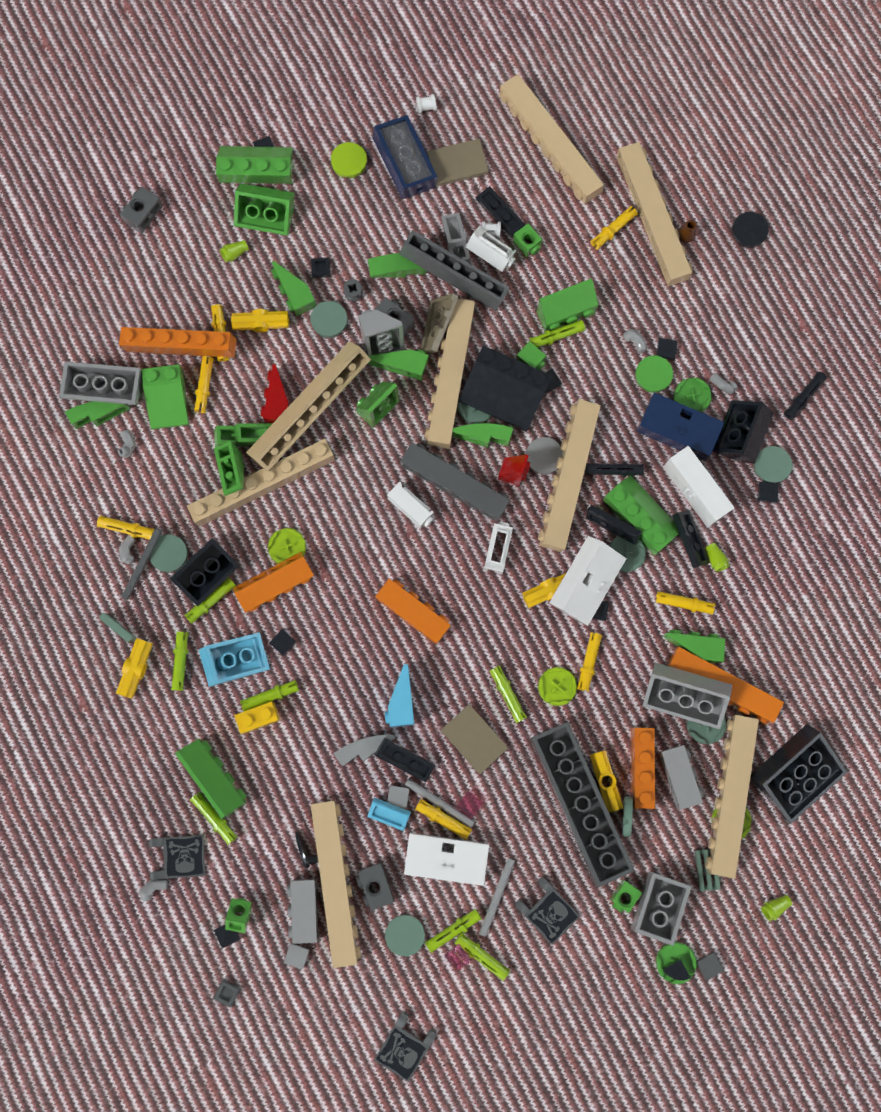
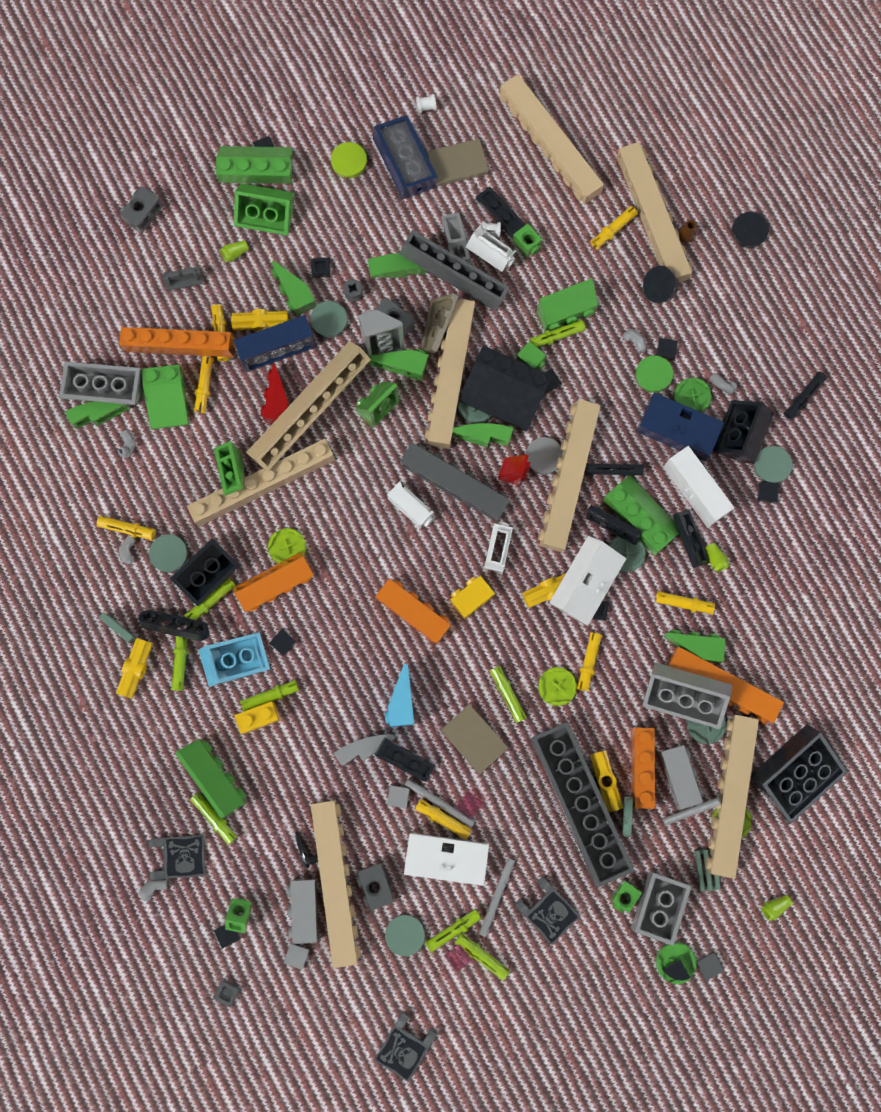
(141, 564): dark grey bar -> none
(182, 278): none -> dark grey hinge
(195, 629): none -> black beam
(241, 434): bright green slope -> none
(275, 343): none -> dark blue brick
(389, 814): medium azure tile -> none
(471, 597): none -> yellow brick
(660, 284): none -> black tile
(691, 811): none -> light grey bar

